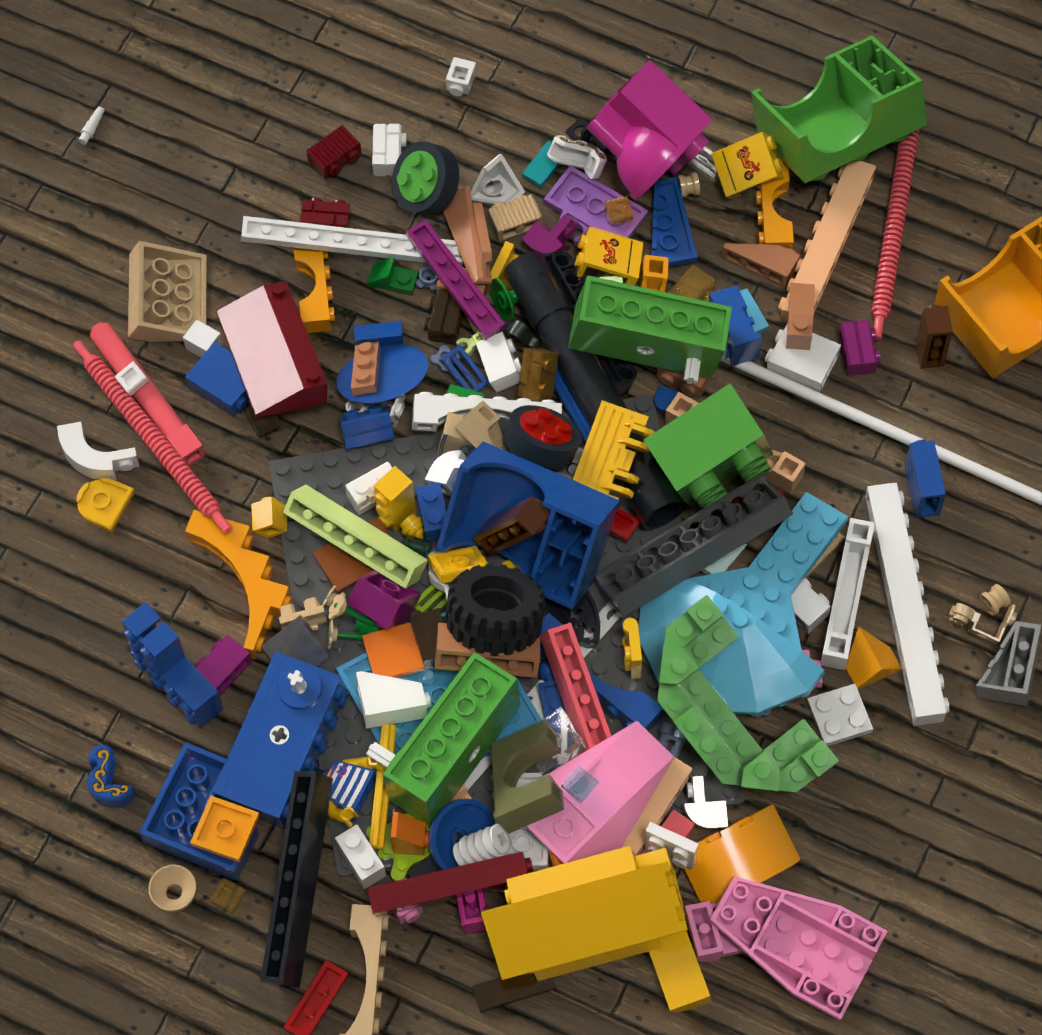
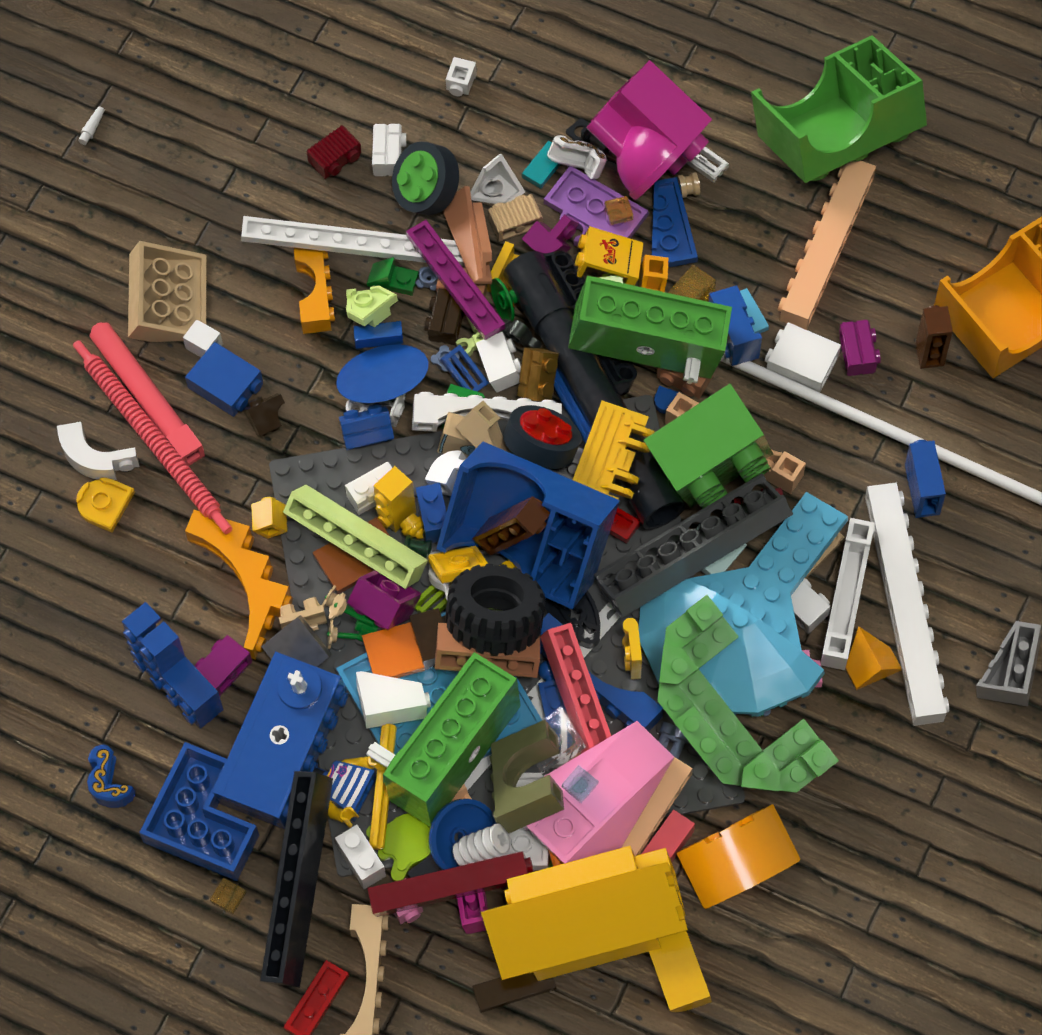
(132, 378): white tile -> none
(166, 878): tan piece -> none
(225, 829): light orange plate -> none
(273, 351): slope -> none
(326, 213): dark red brick -> none
(365, 368): nougat plate -> none
(369, 305): none -> yellowish green plate
(408, 835): orange slope -> none
(680, 849): white plate -> none
(704, 813): white brick -> none
(707, 938): bright pink brick -> none
(747, 164): yellow panel -> none
(765, 260): nougat slope -> none
(774, 227): light orange arch -> none
(800, 316): nougat slope -> none
(800, 941): bright pink wedge -> none
(839, 715): white plate -> none
(893, 231): coral hose -> none
(963, 614): tan piece -> none
(994, 599): tan wheel -> none

